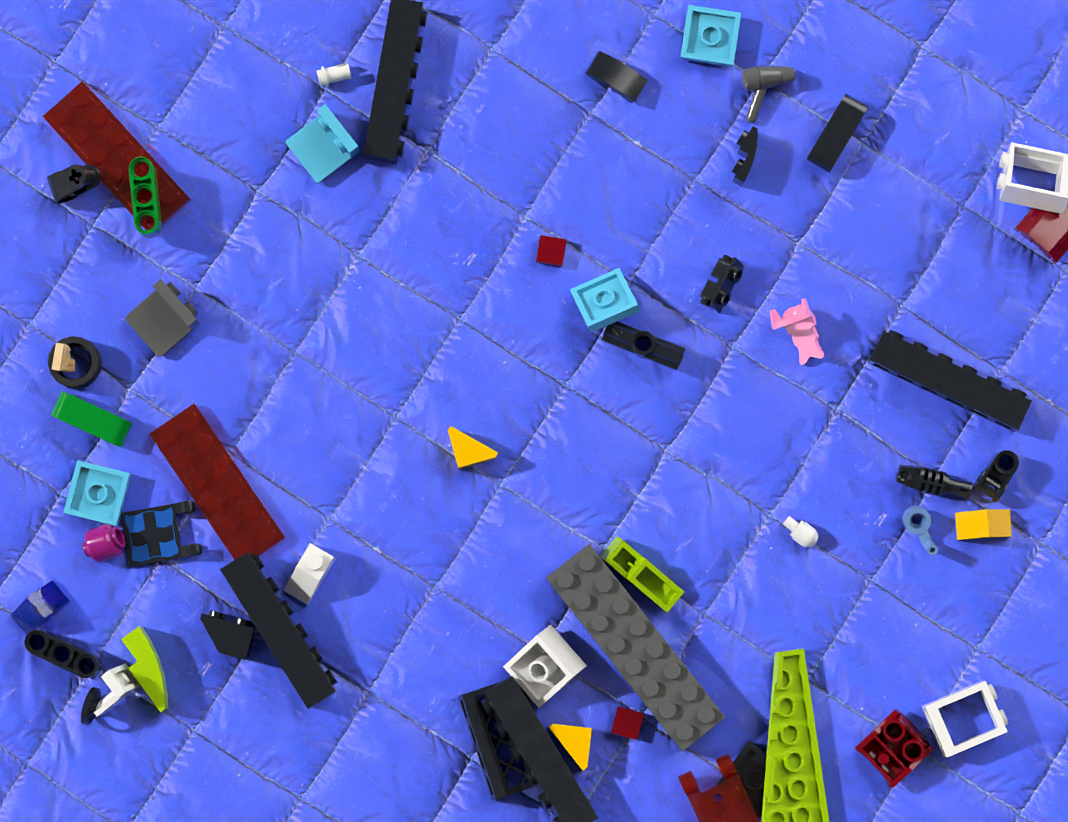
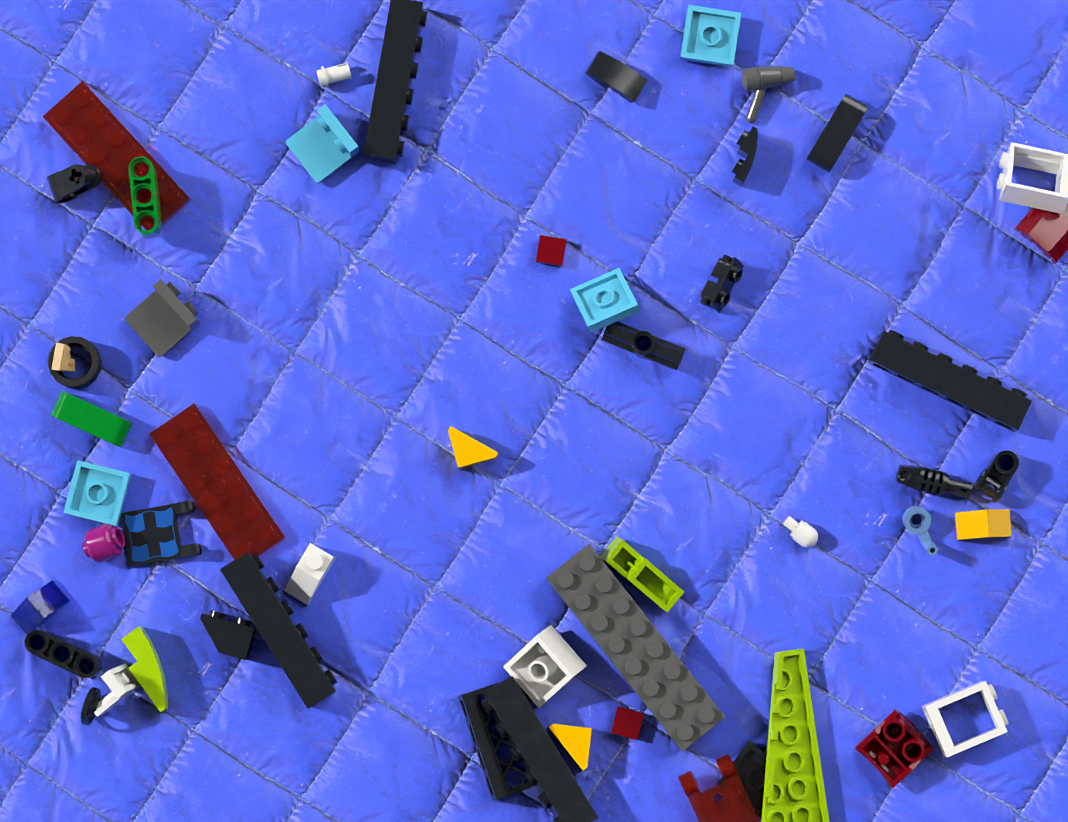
(801, 325): bright pink hair -> none

